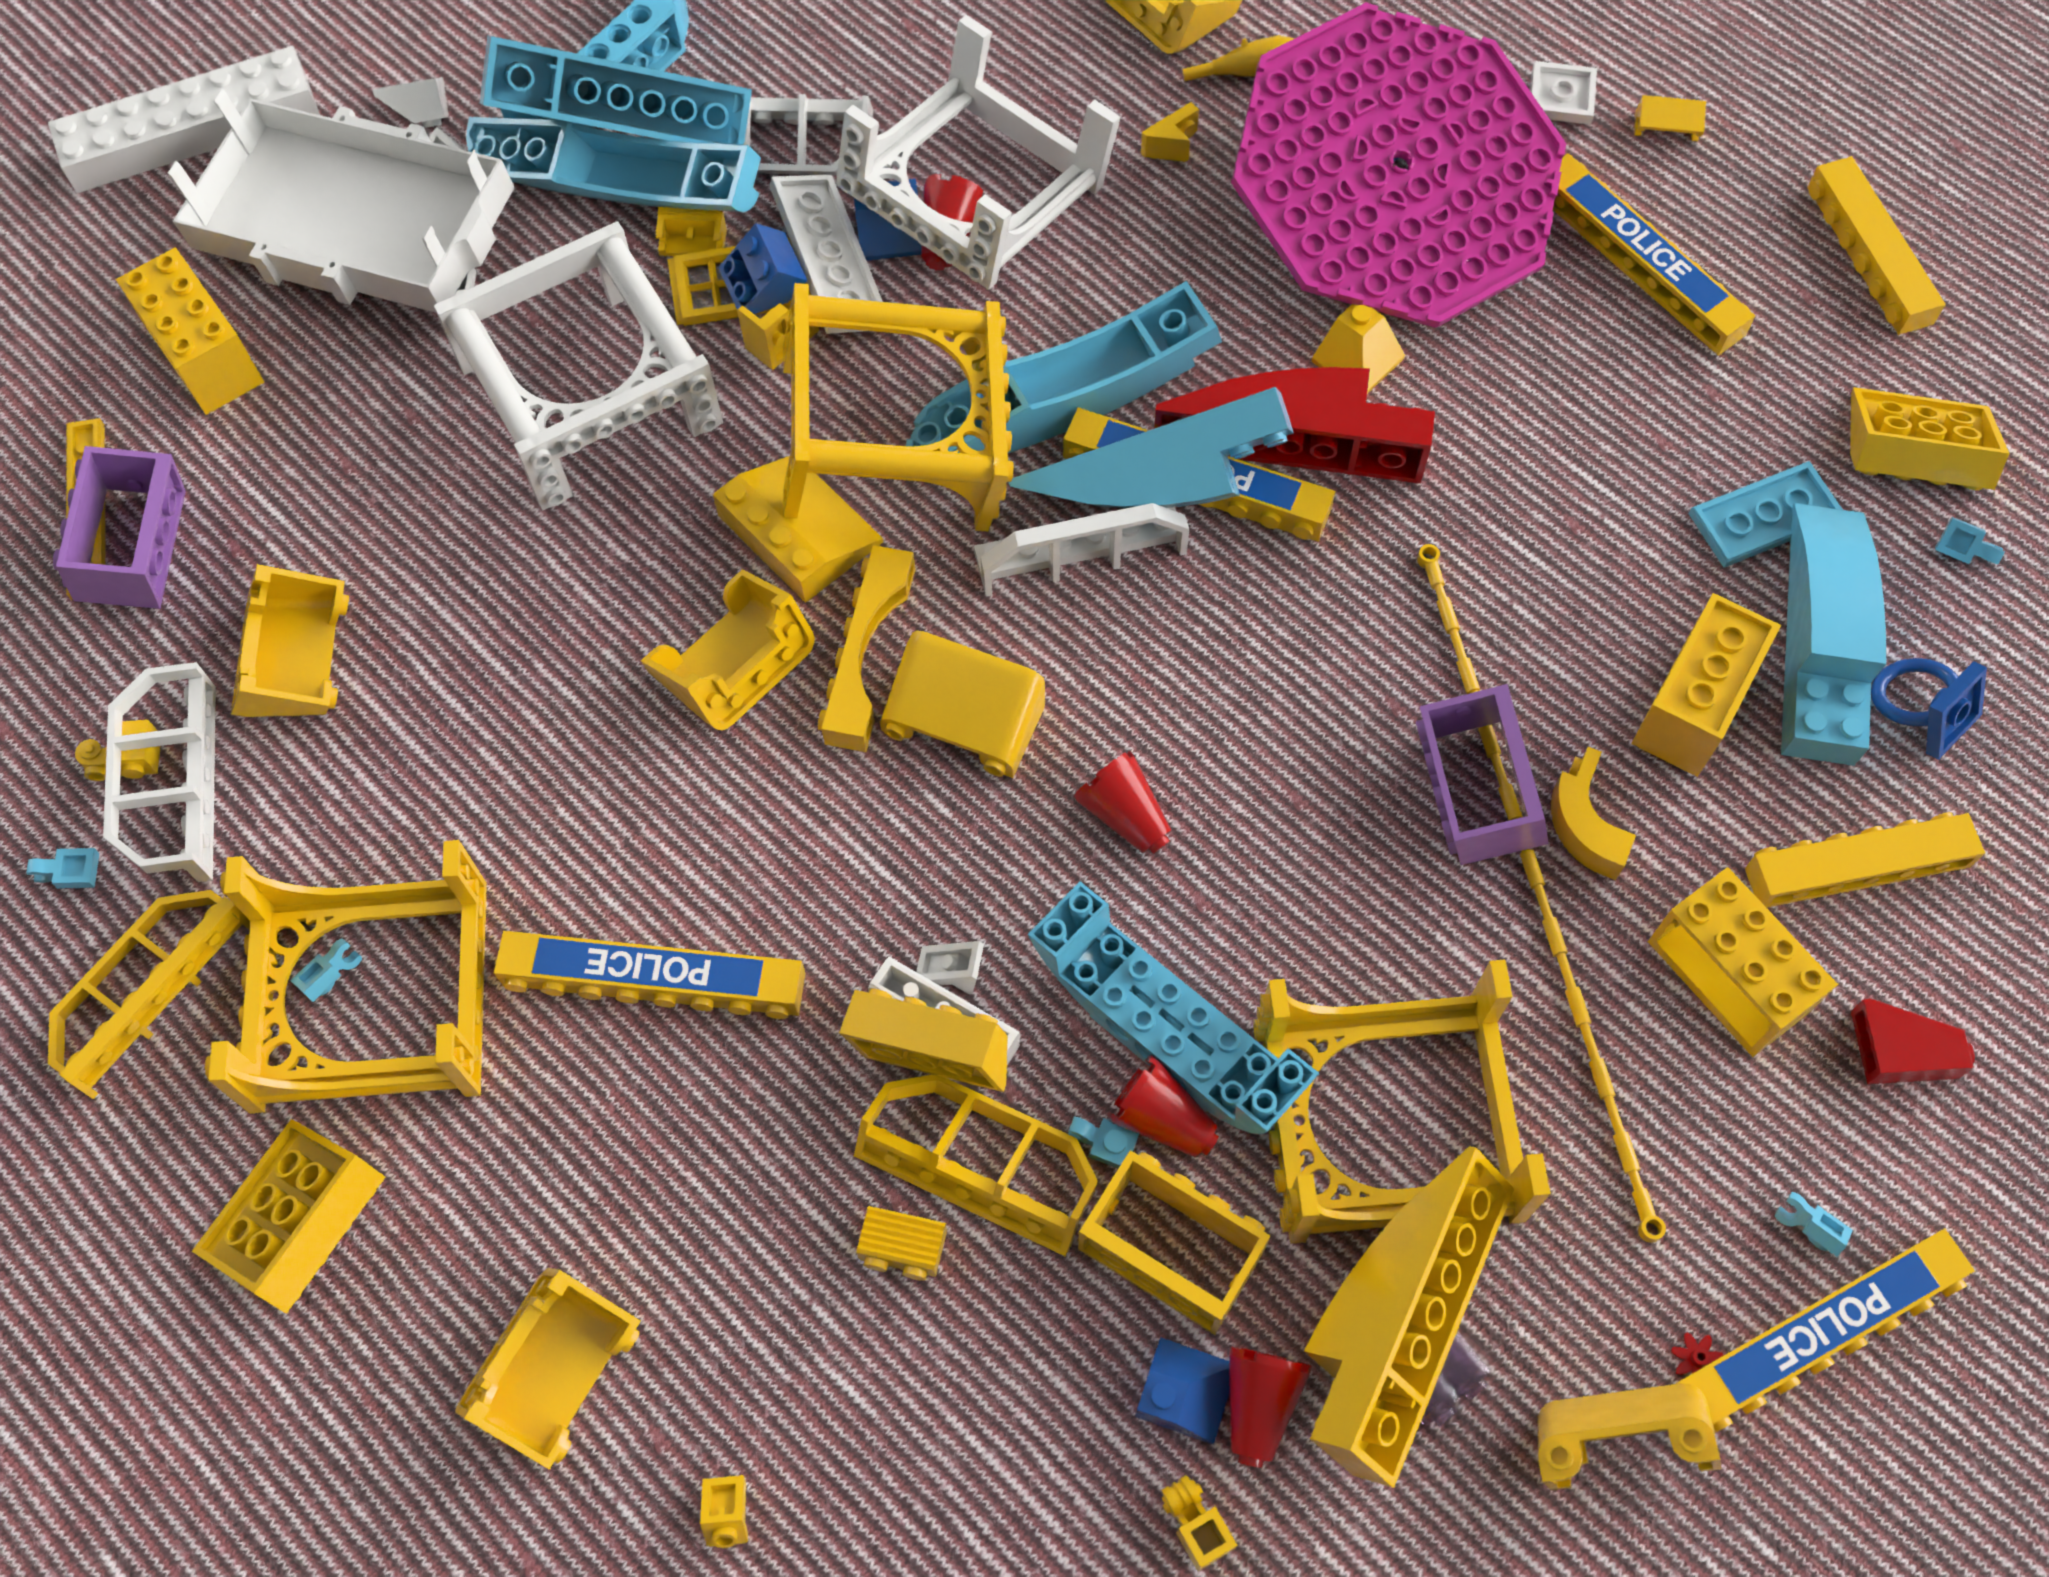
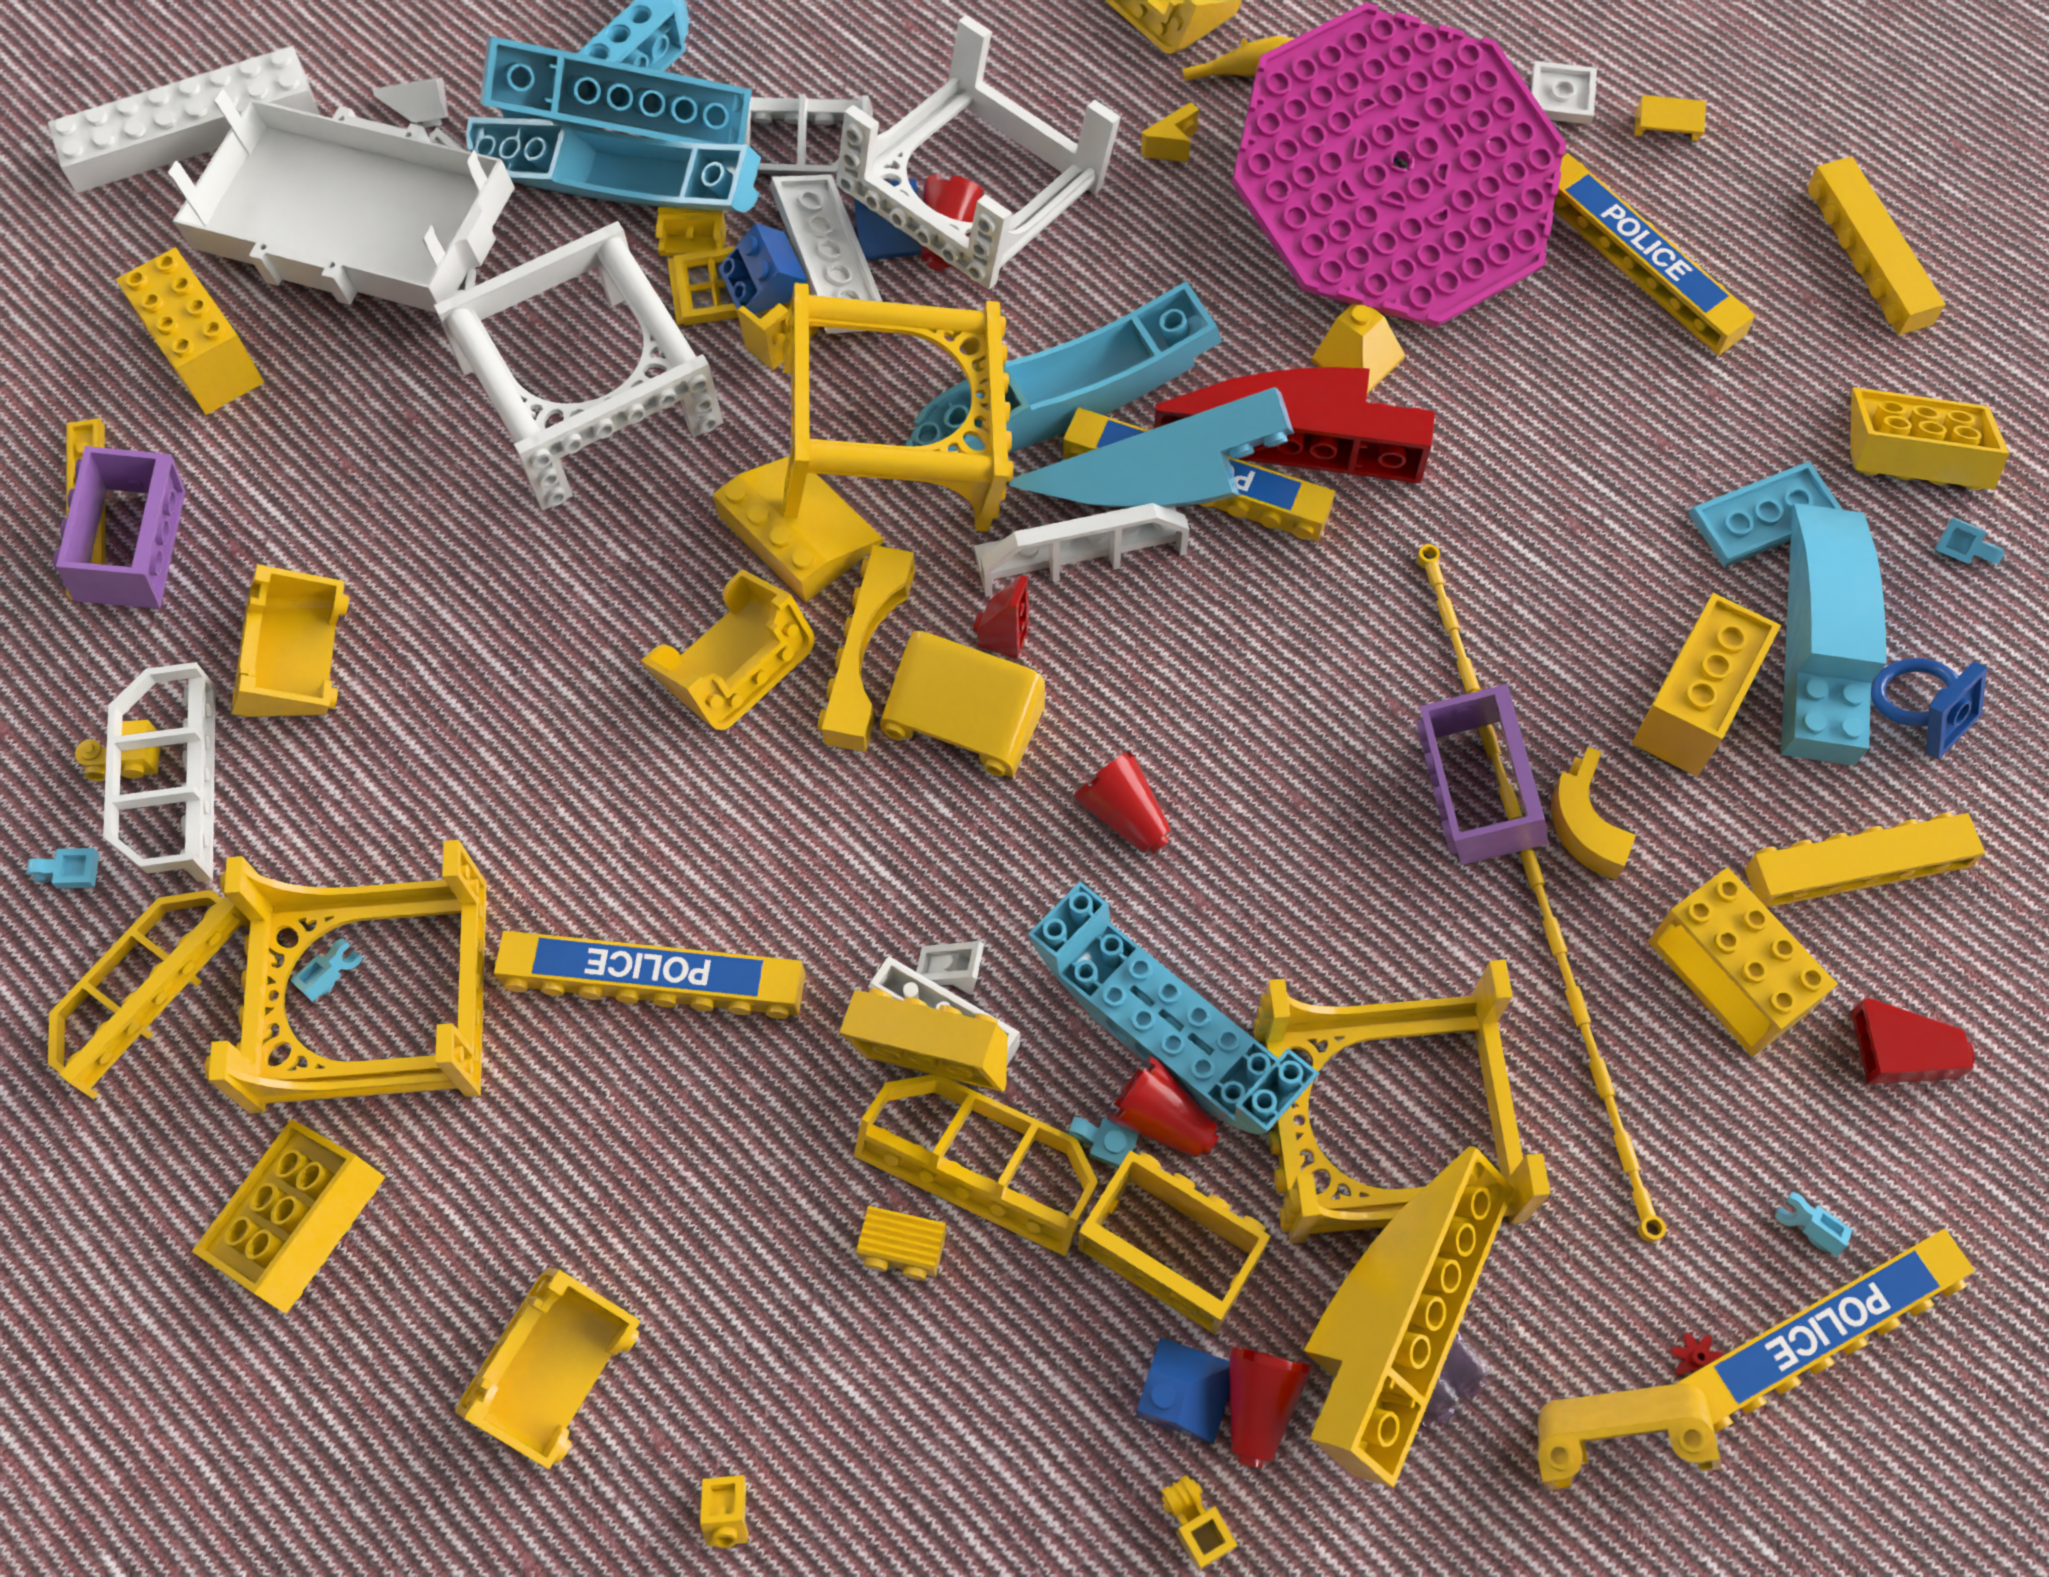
(1005, 620): none -> red slope

